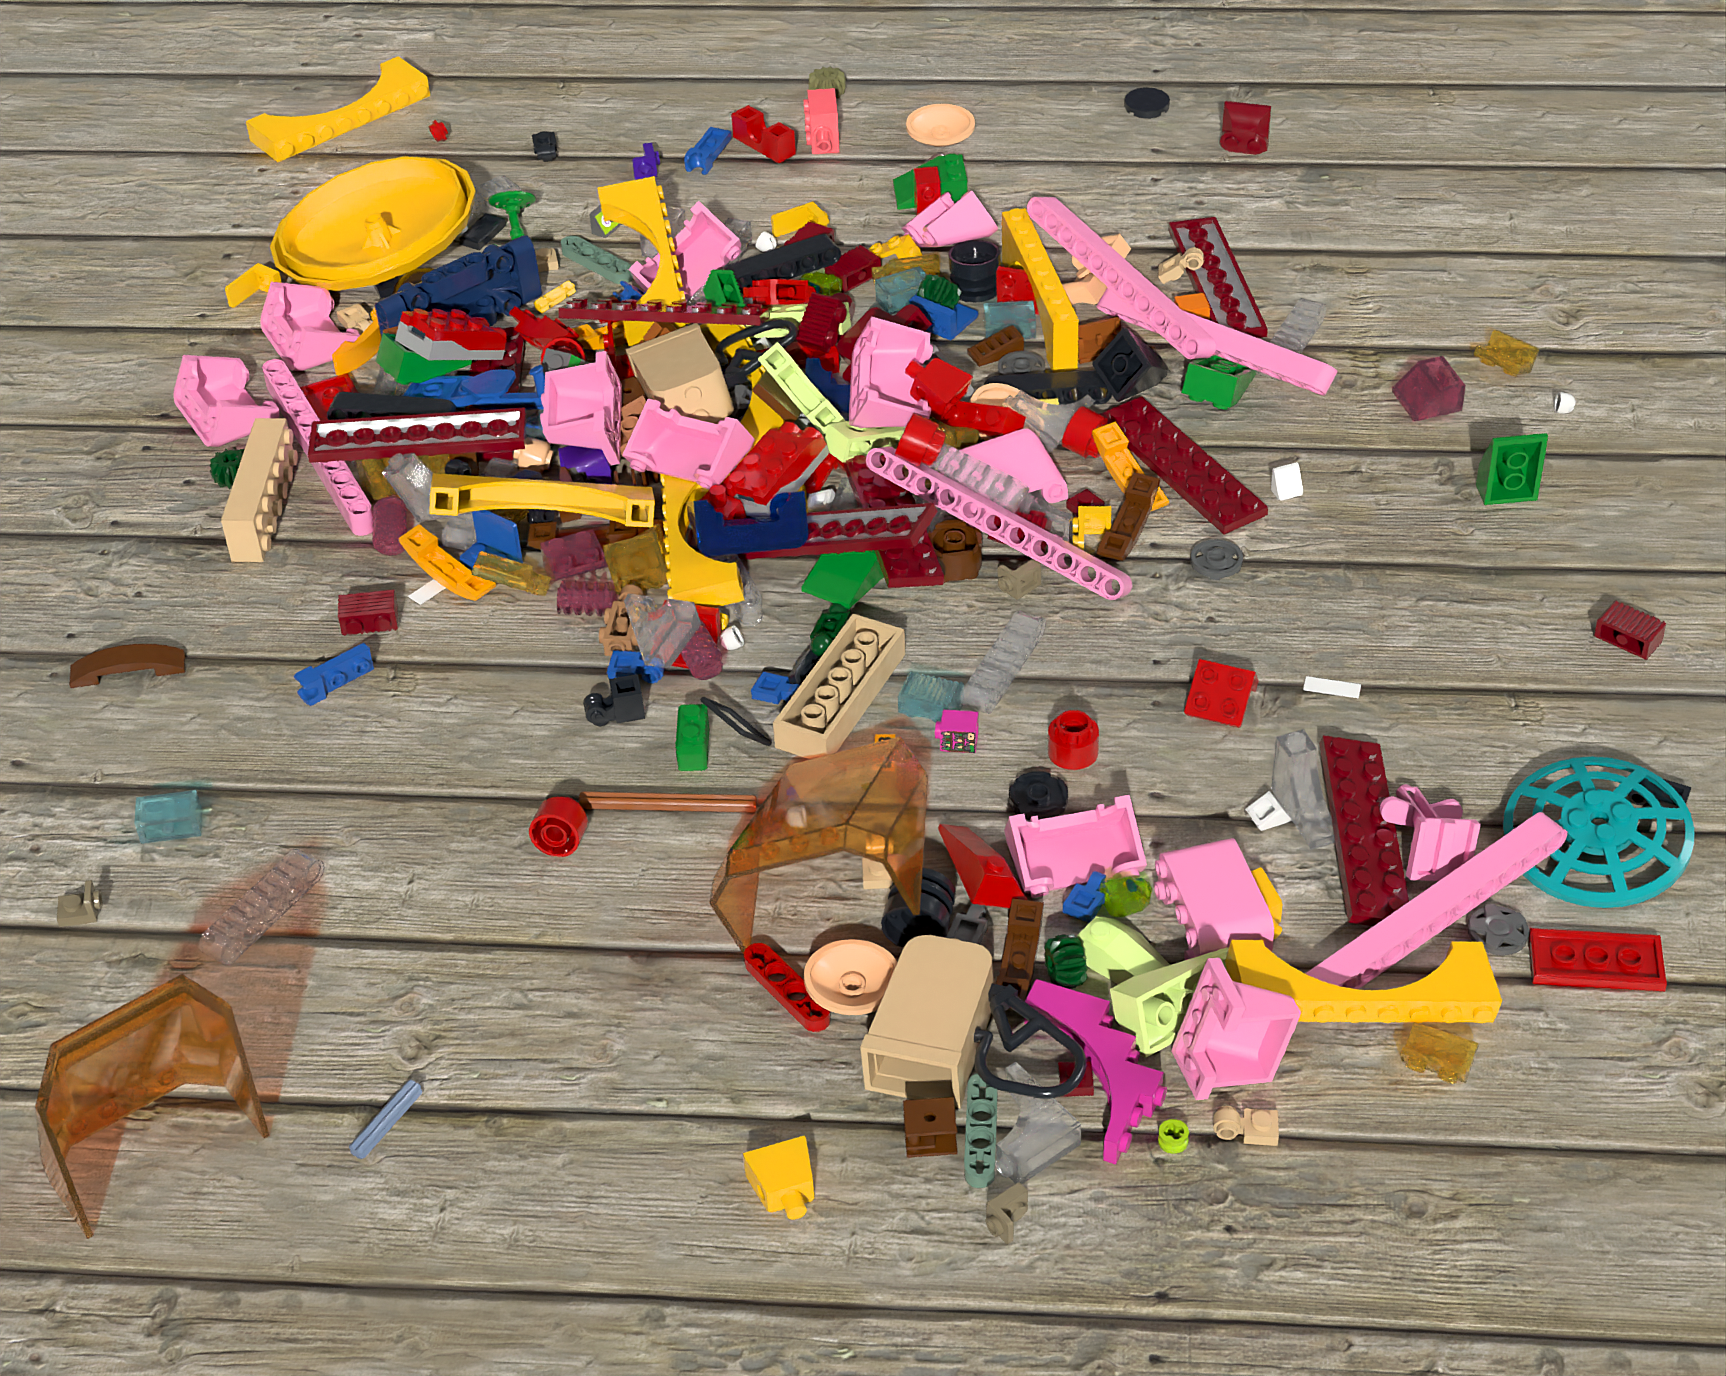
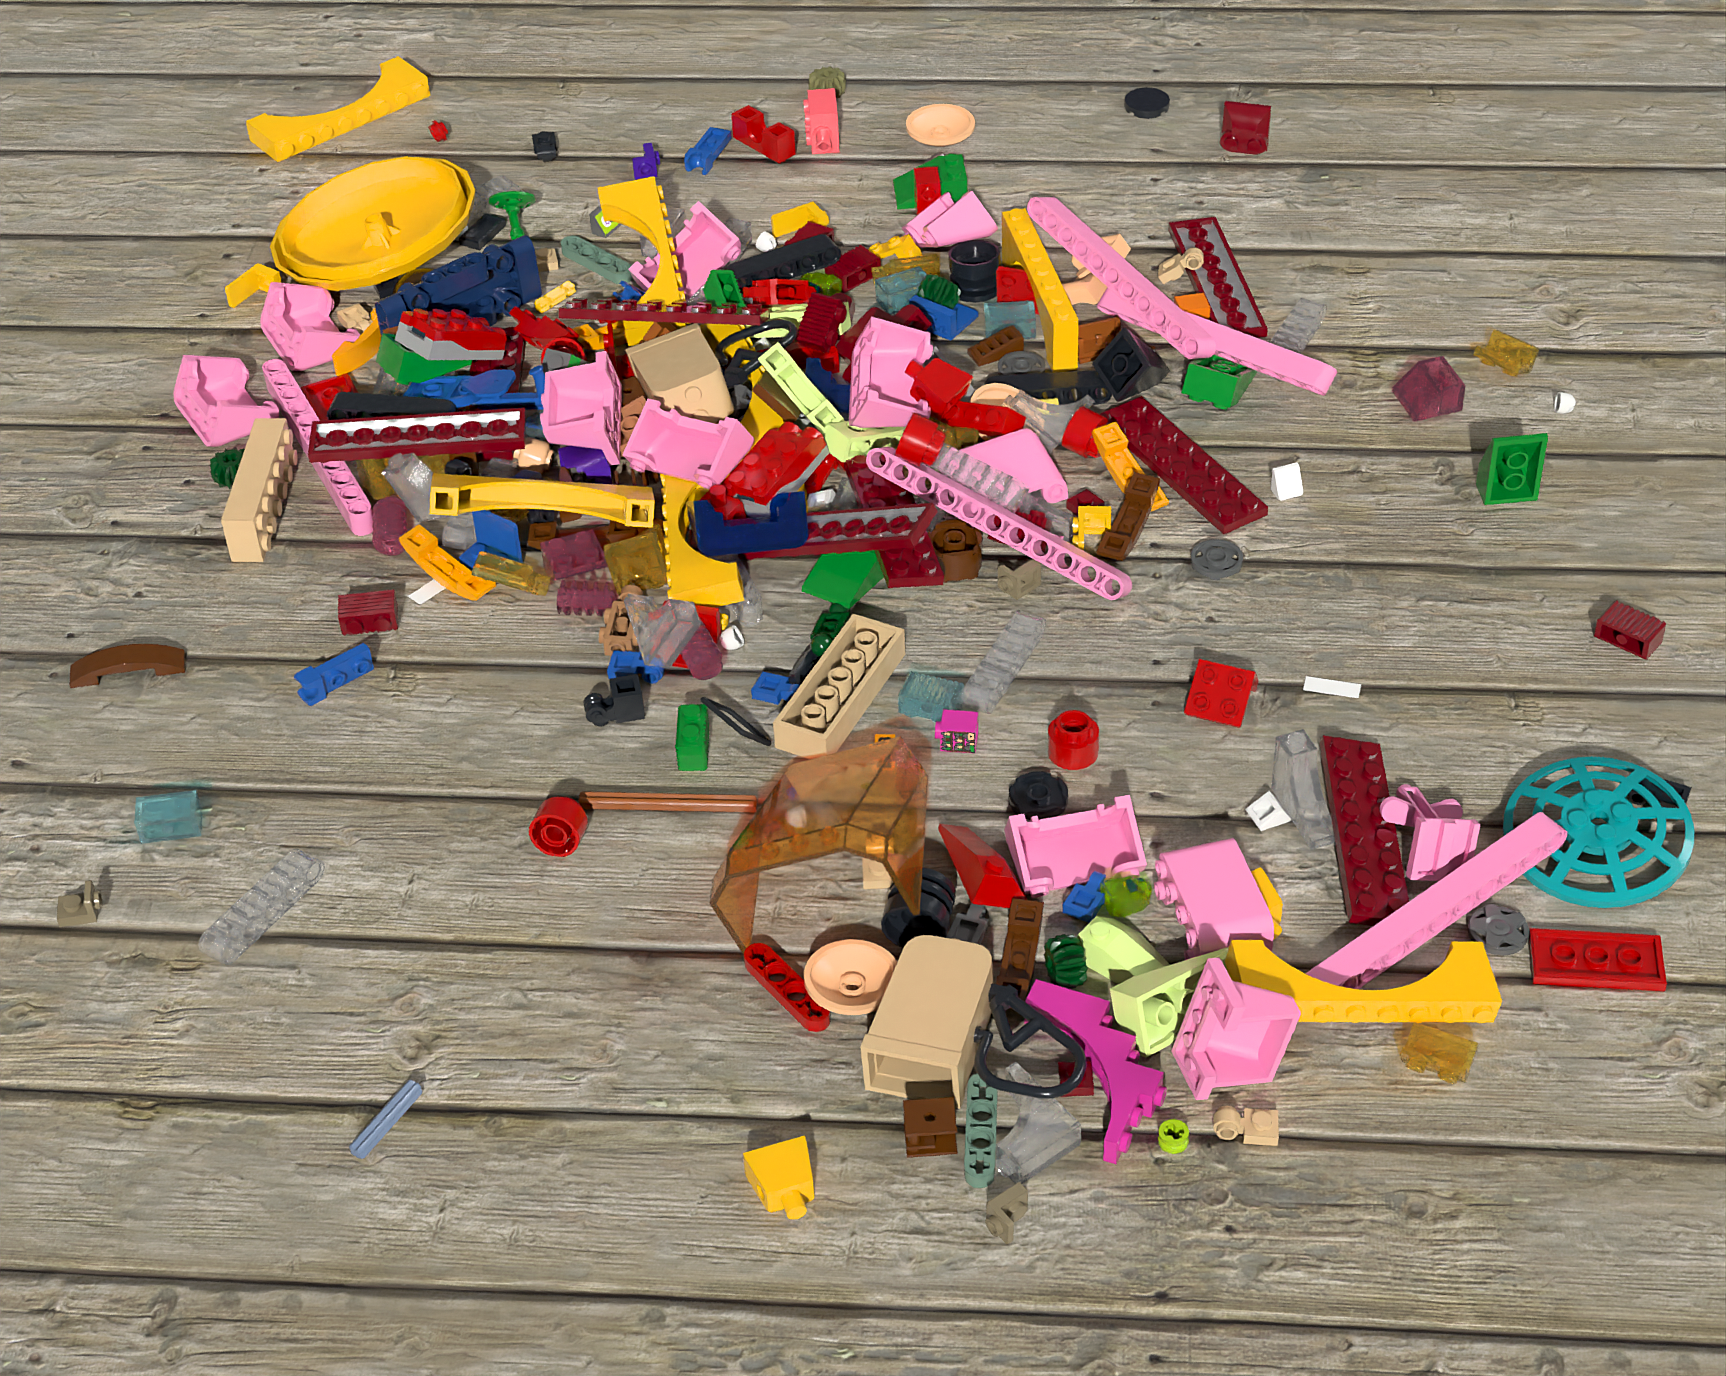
(132, 1059): clear orange windscreen -> none

